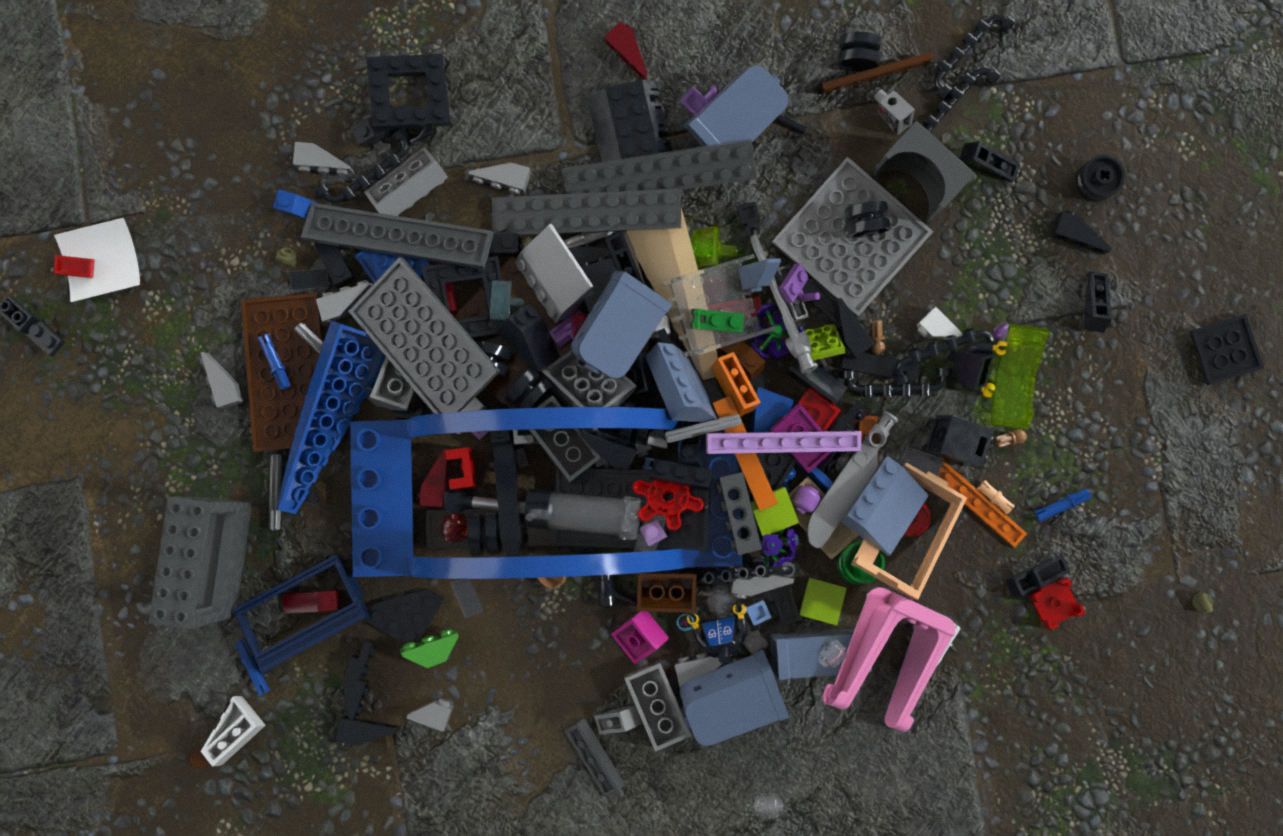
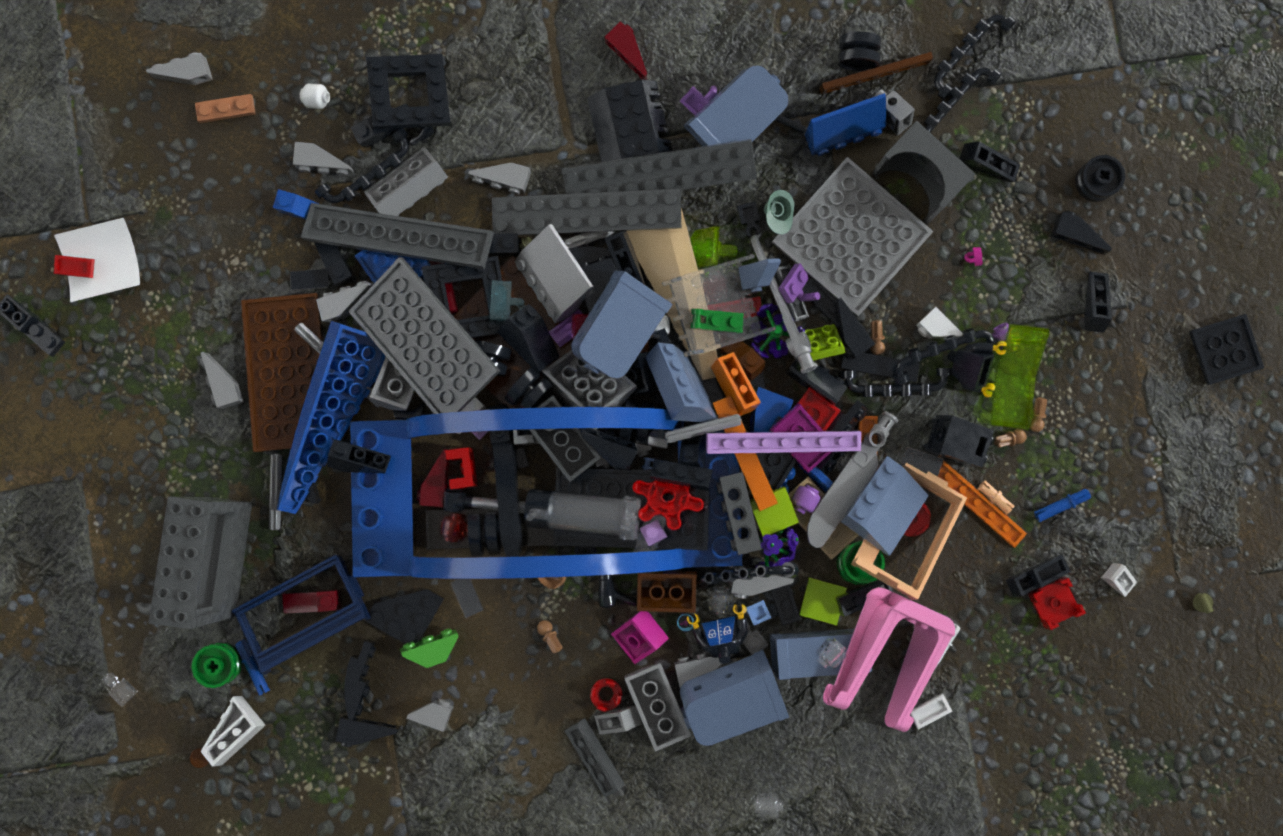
(121, 691): none -> clear plate
(188, 70): none -> light grey slope
(205, 667): none -> green wheel
(225, 108): none -> nougat plate
(275, 364): blue axle -> none
(286, 256): olive plate -> none
(314, 96): none -> white head
(356, 459): none -> black slope
(545, 629): none -> medium nougat axle
(606, 705): none -> red piece
(779, 211): none -> sand green piece
(847, 125): none -> blue slope
(855, 599): none -> black plate
(867, 219): black wheel -> none
(930, 711): none -> white tile
(977, 256): none -> dark pink tile
(1039, 412): none -> medium nougat axle
(1119, 578): none -> white slope

